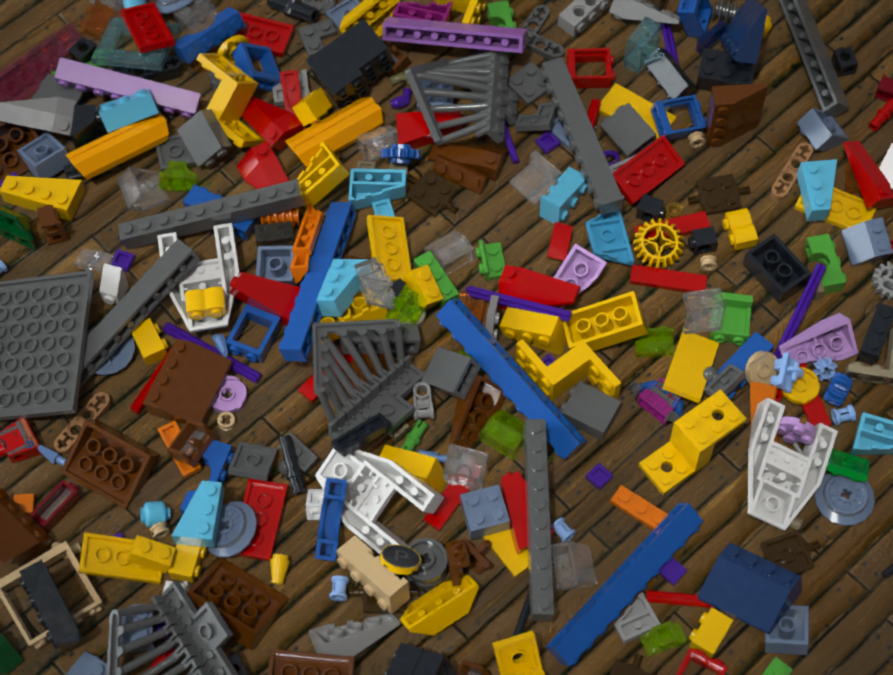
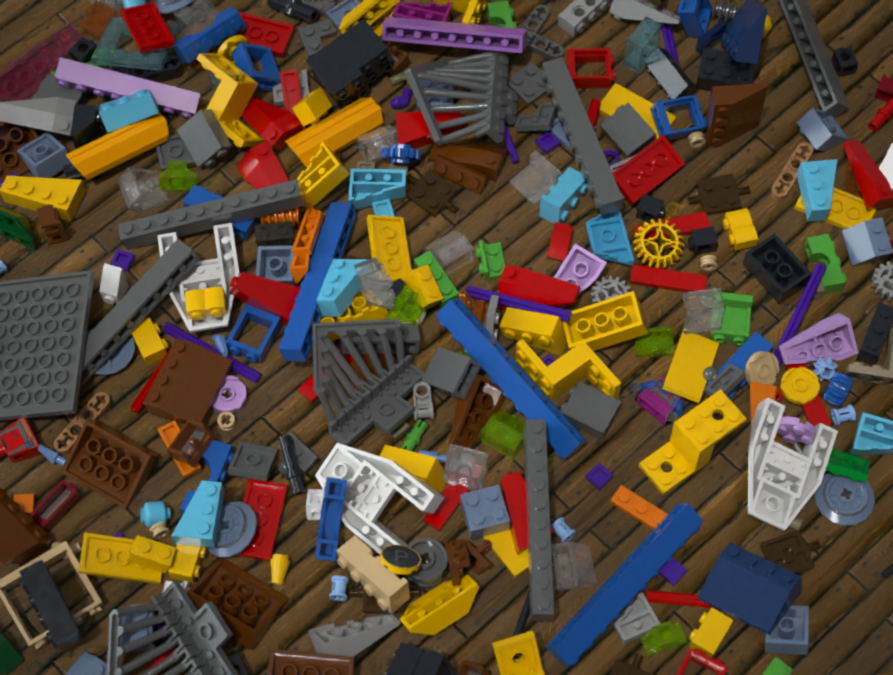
(93, 259): clear slope -> none
(361, 434): black plate -> none
(605, 288): none -> light grey gear
(788, 372): light blue hips -> none

